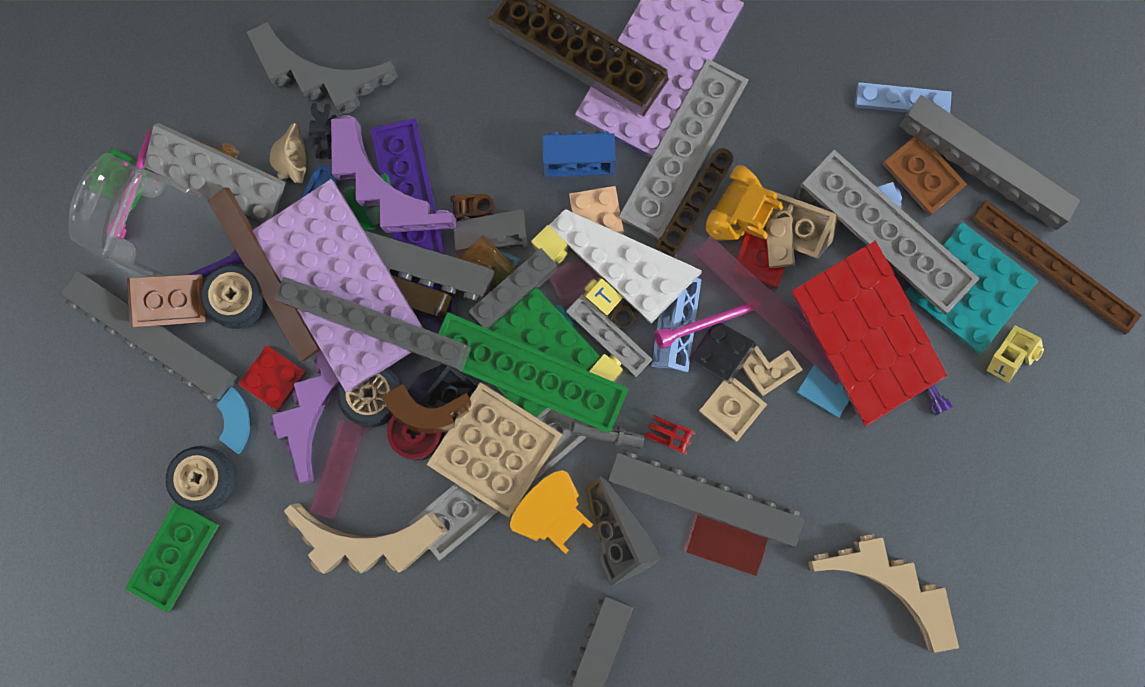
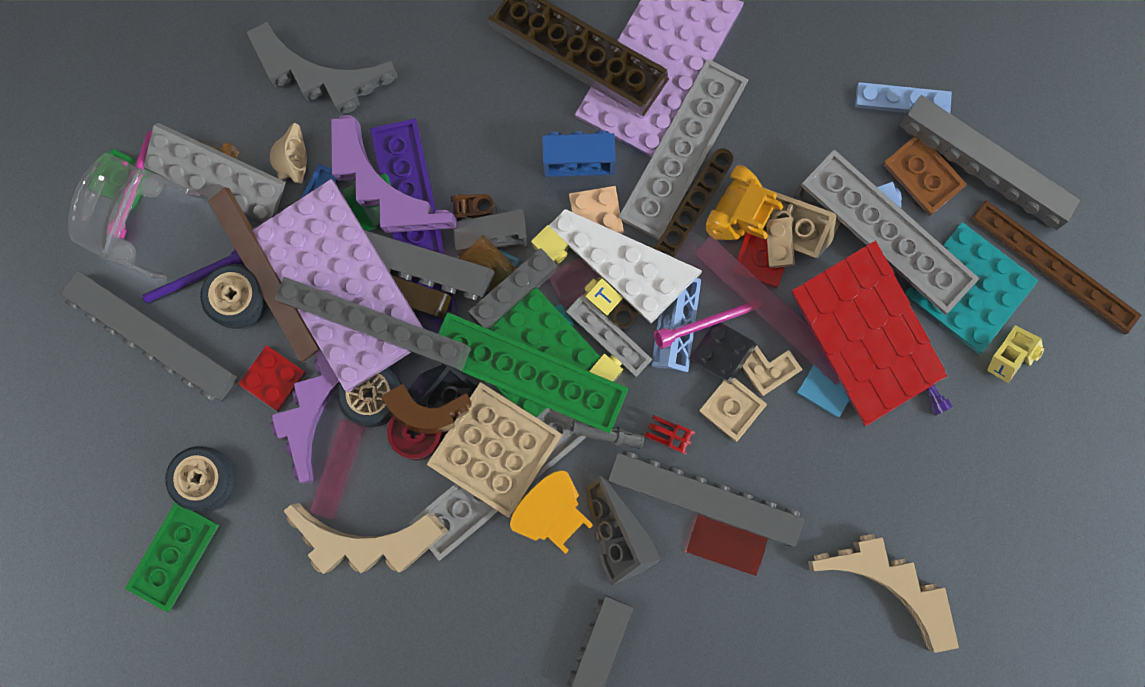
(165, 300): plate -> none
(236, 420): dark azure tile -> none
(320, 130): black pin -> none

